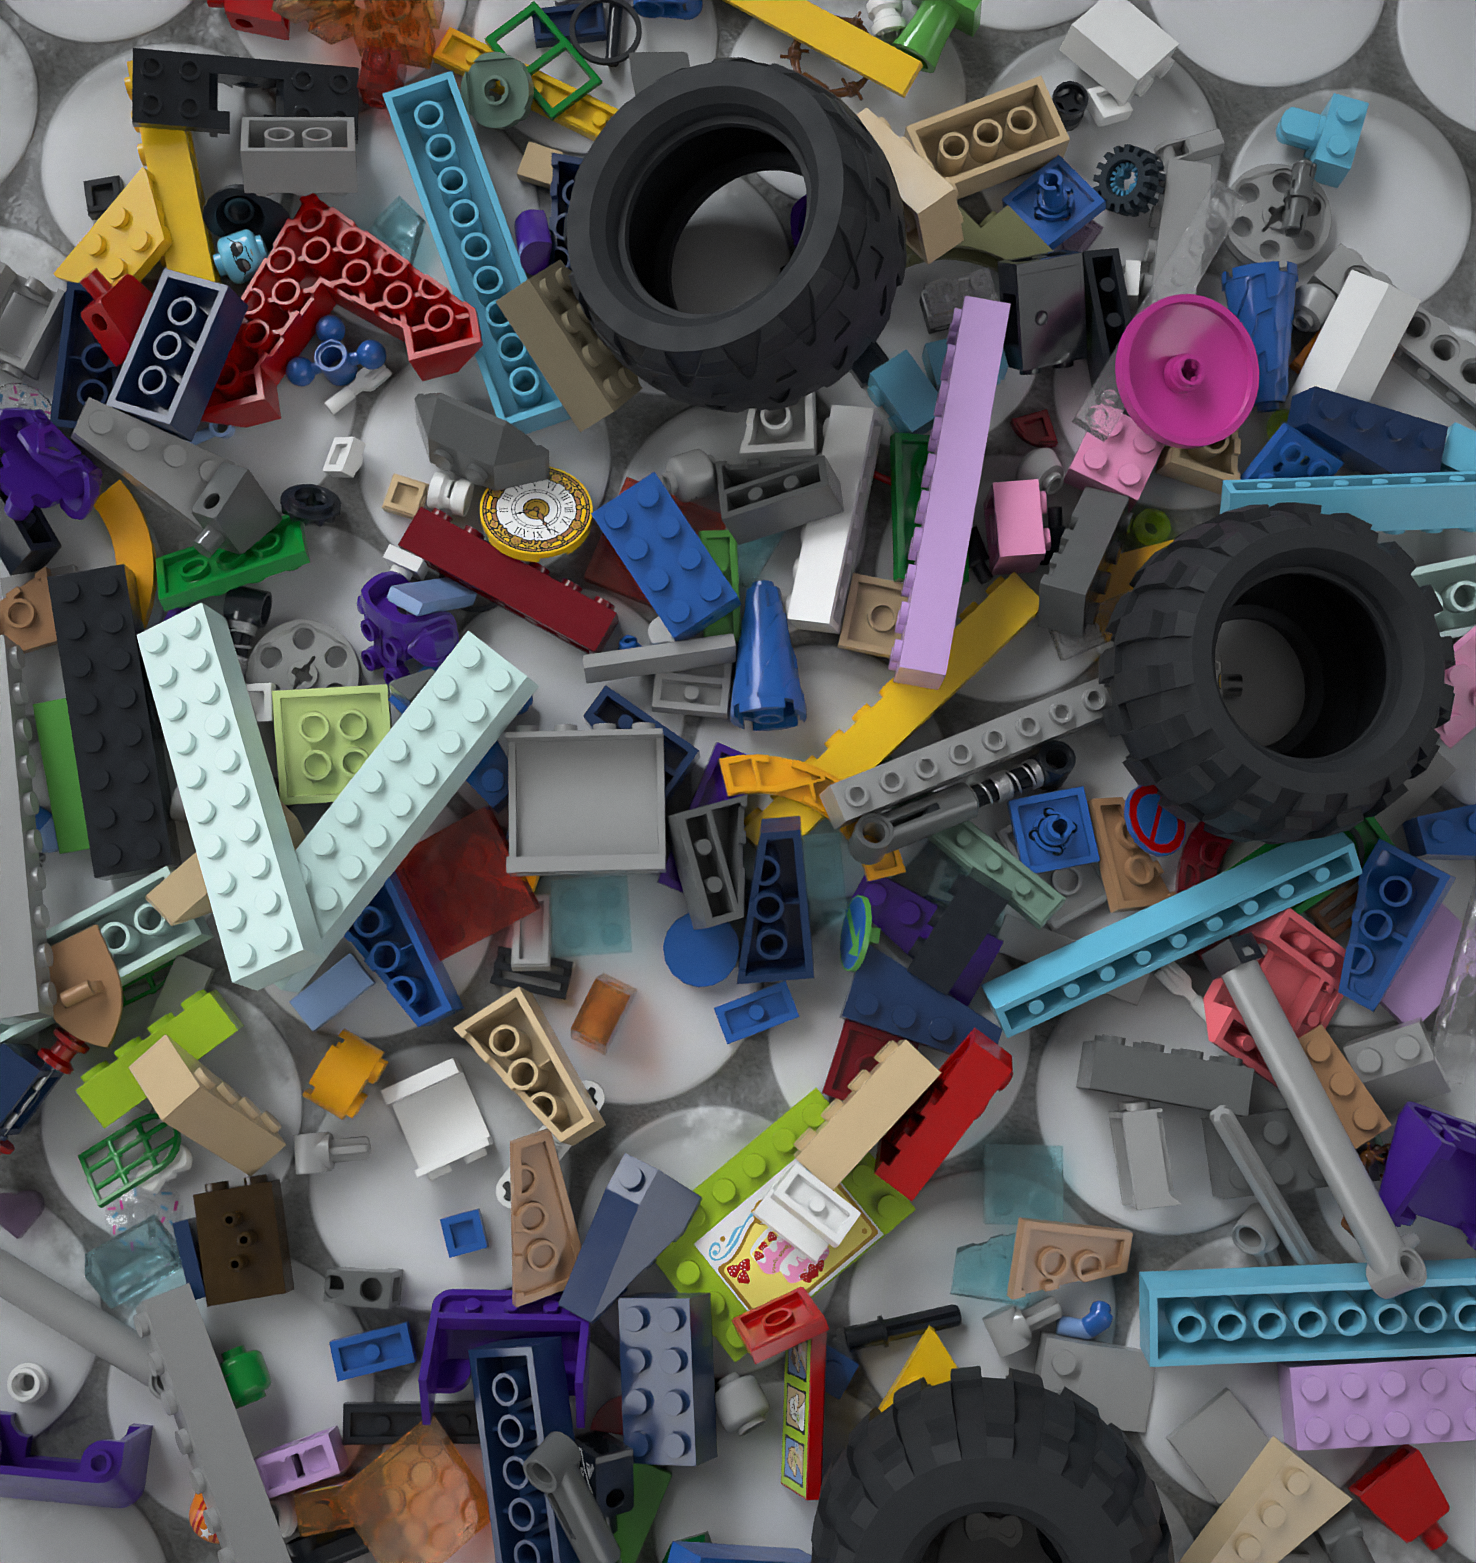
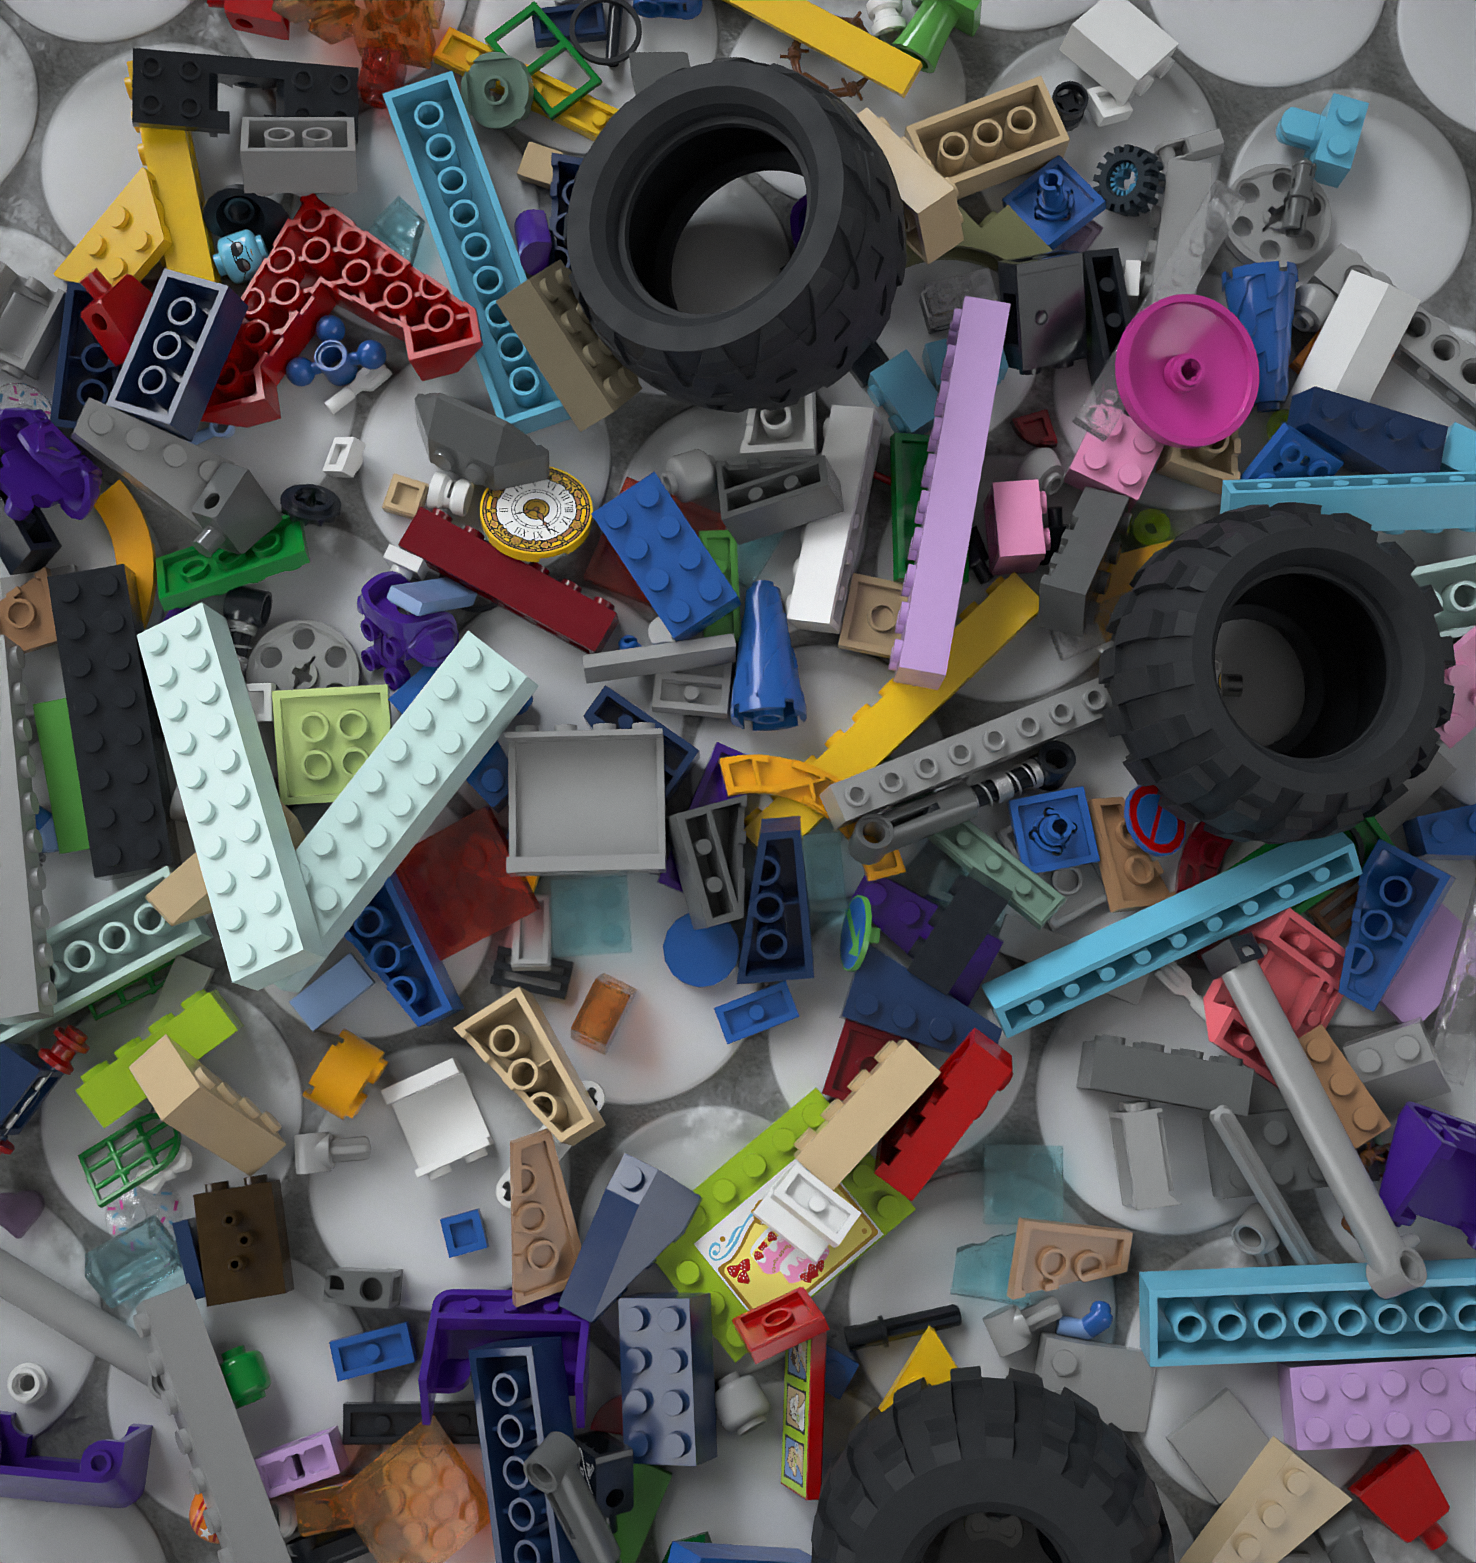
(87, 987): medium nougat shield -> none
(101, 194): black tile -> none
(408, 687): dark grey slope -> none

